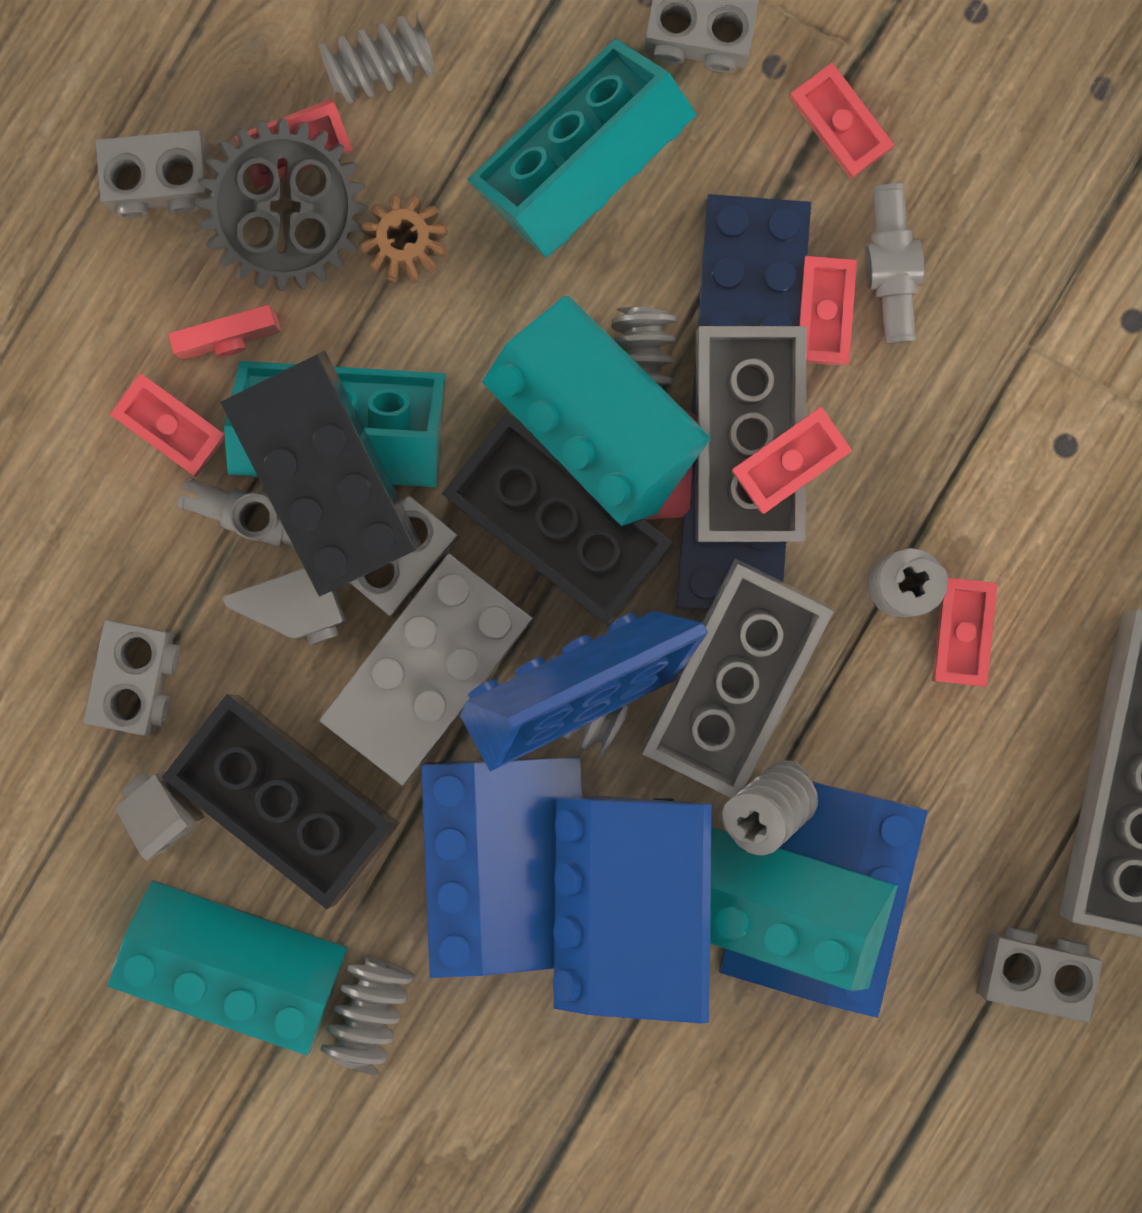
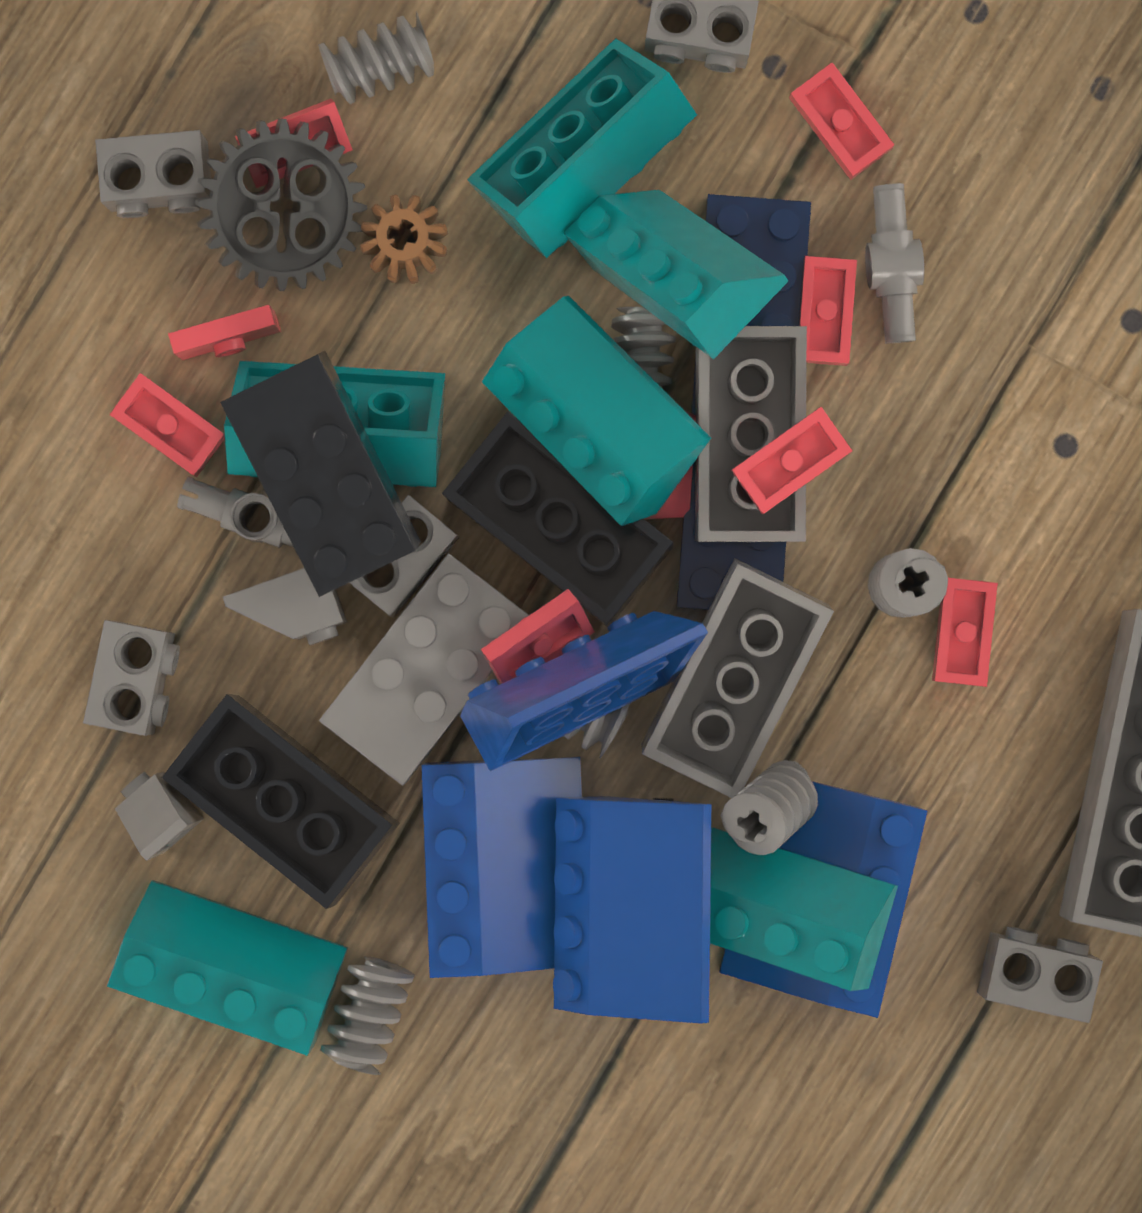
(538, 636): none -> coral plate
(675, 265): none -> teal slope

